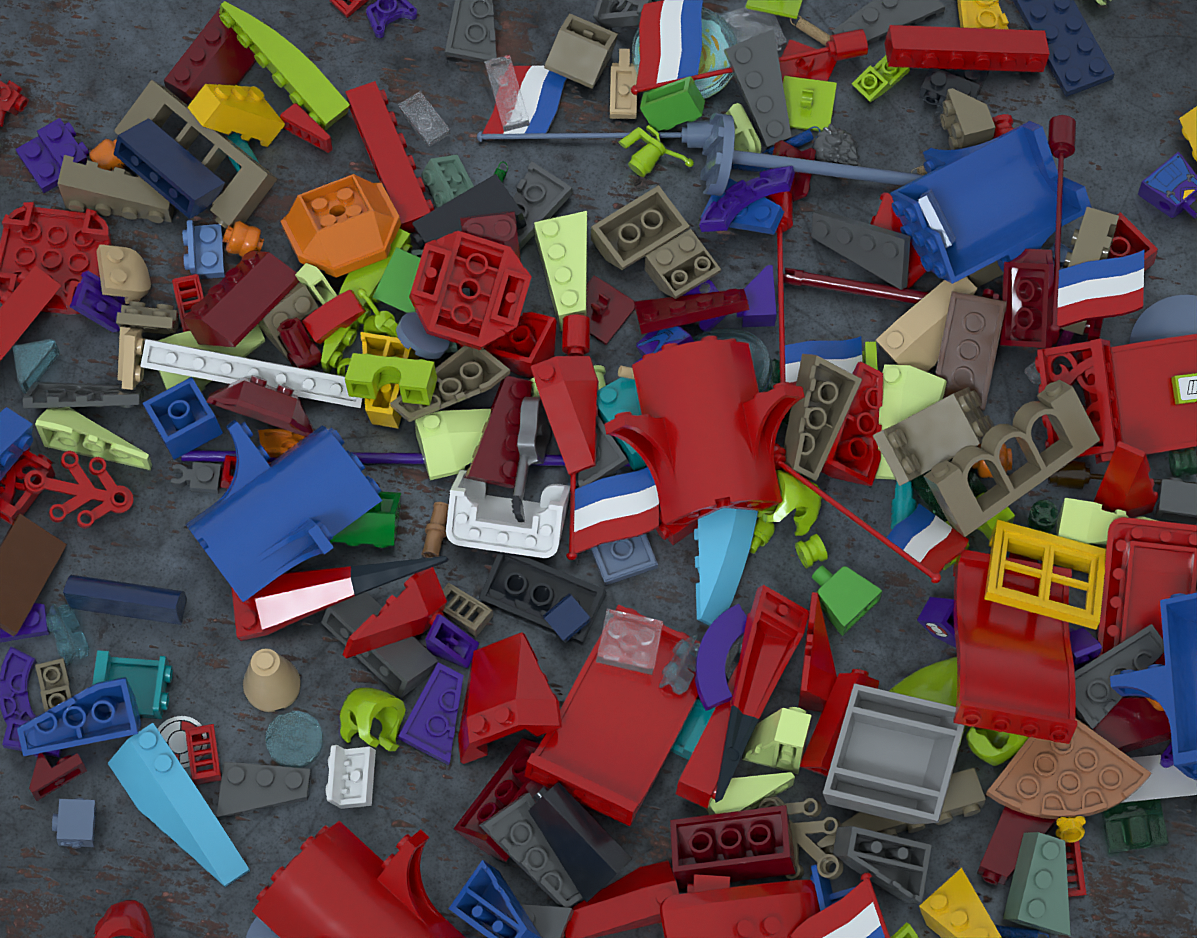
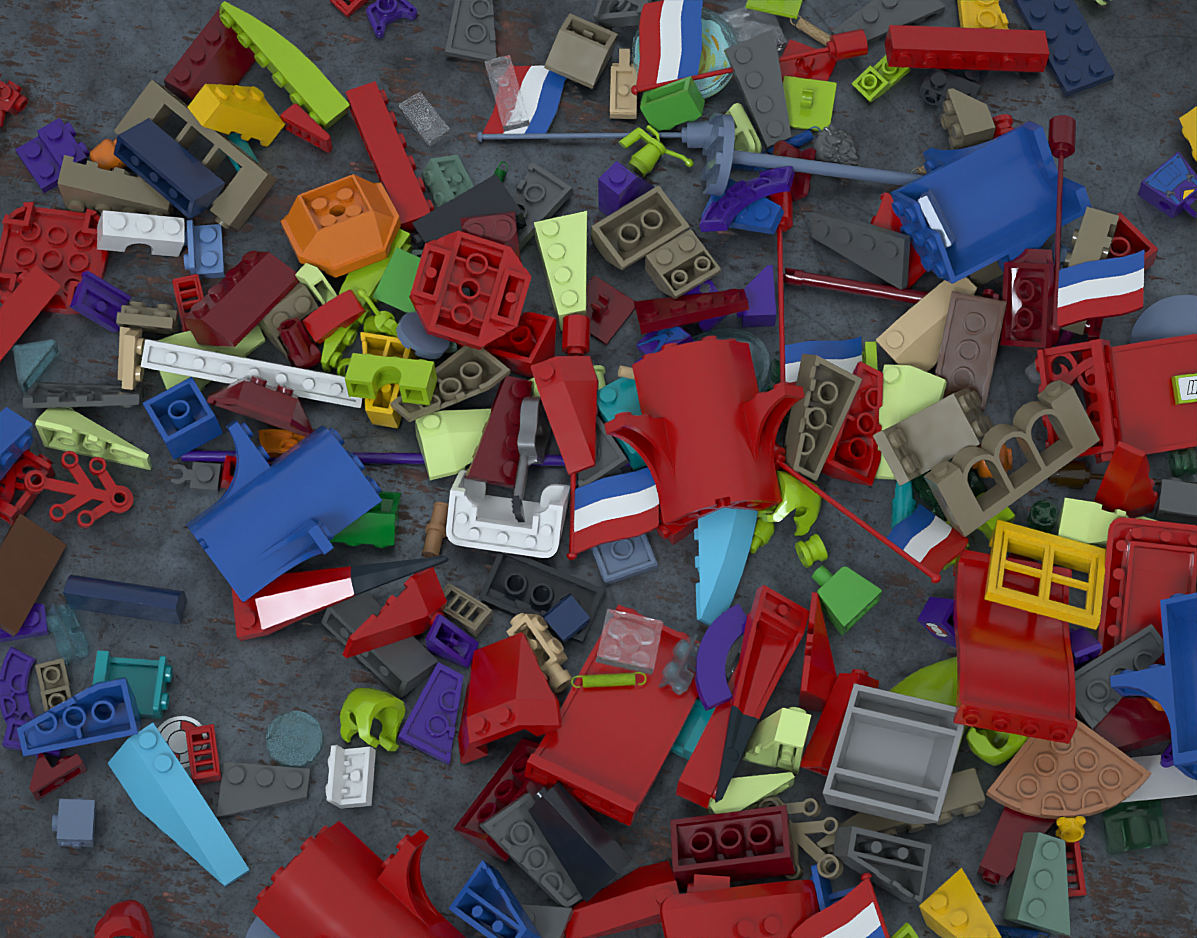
(122, 229): none -> white arch
(123, 273): tan slope -> none
(242, 239): orange piece -> none
(271, 681): tan cone -> none
(543, 645): none -> tan brick
(609, 680): none -> lime piece
(620, 187): none -> dark purple slope

